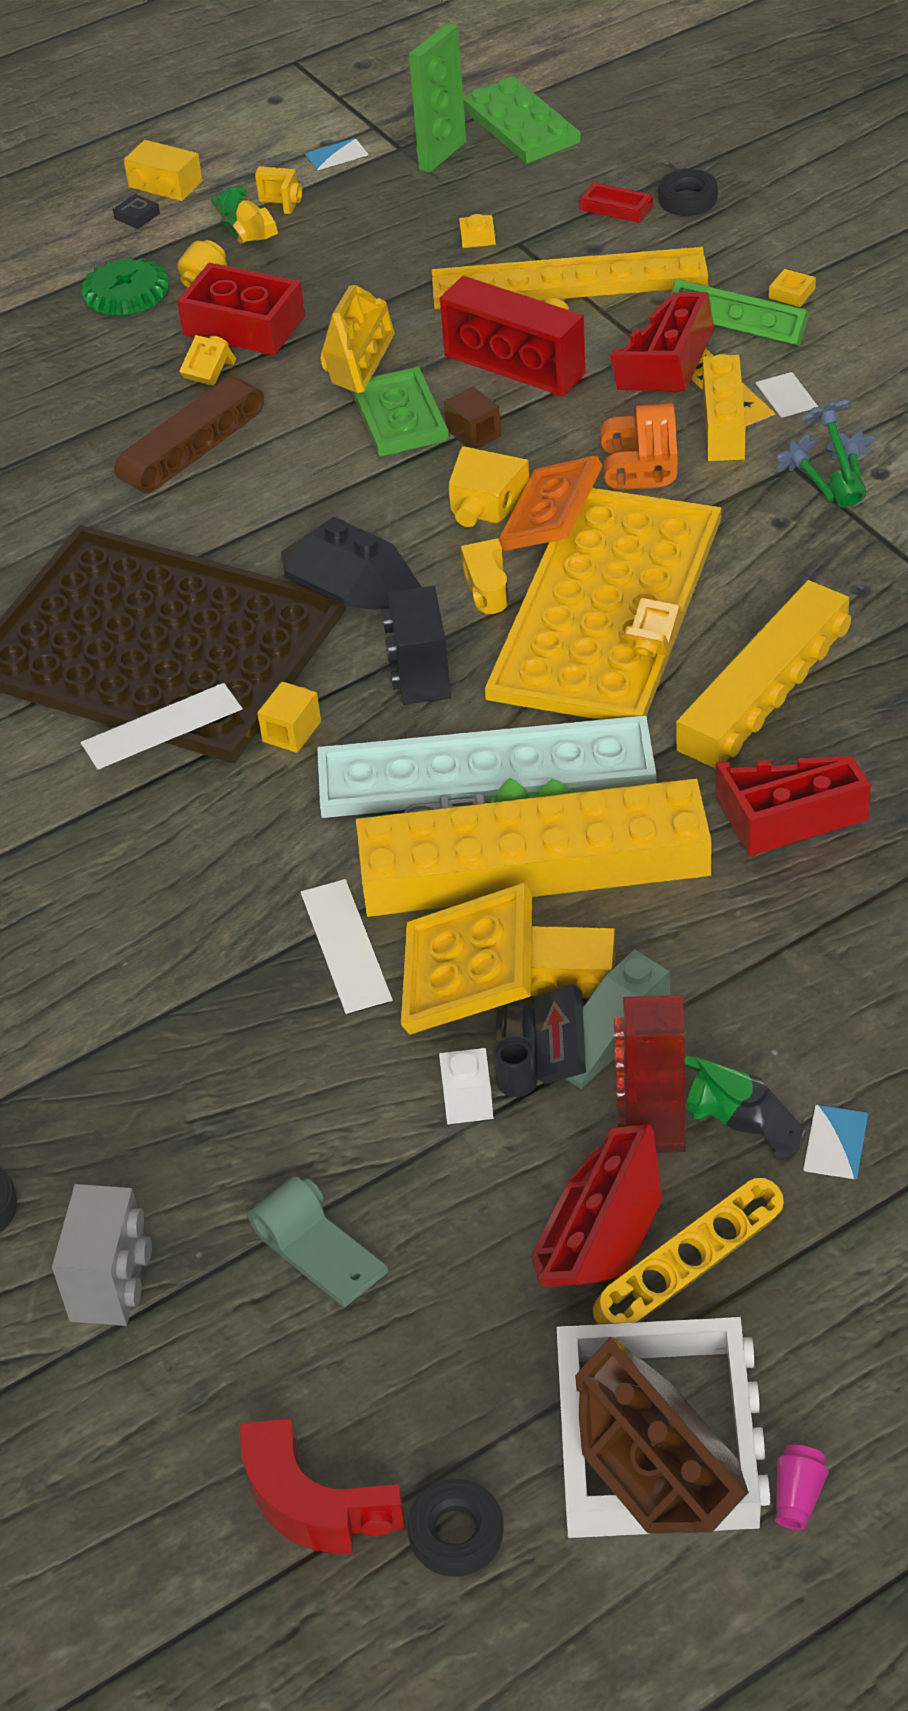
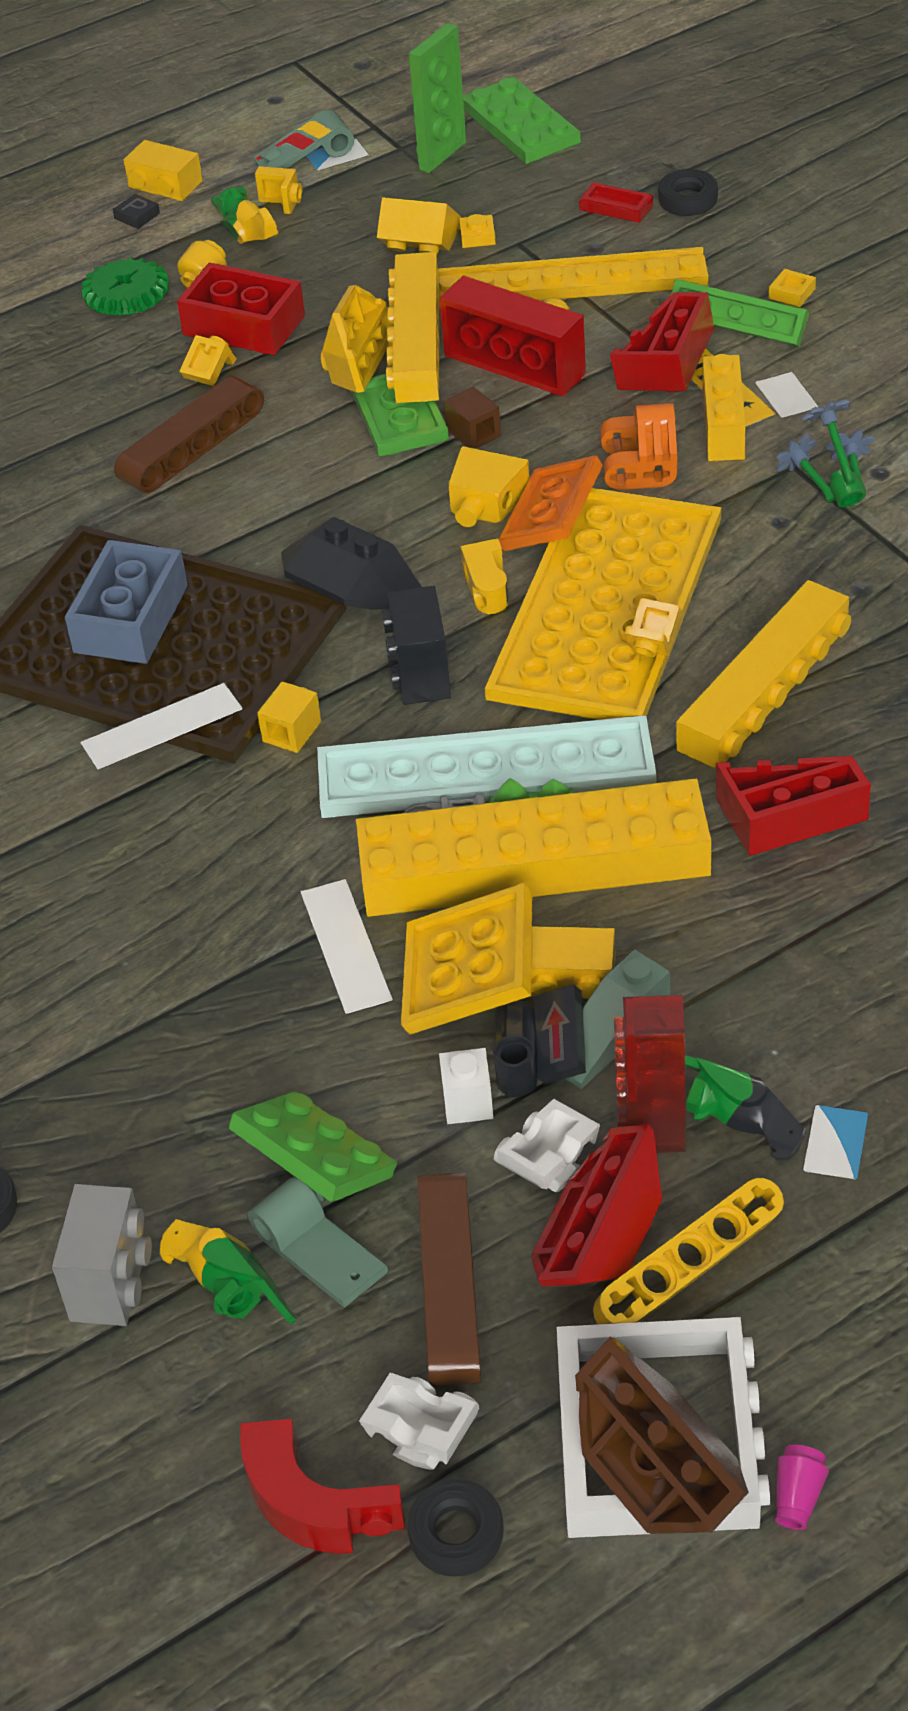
(126, 601): none -> sand blue brick
(223, 1268): none -> green animal
(313, 1145): none -> bright green plate
(322, 129): none -> sand green door
(413, 328): none -> yellow brick
(417, 225): none -> yellow slope
(419, 1421): none -> white cylinder
(448, 1280): none -> reddish brown beam
(548, 1146): none -> white cylinder

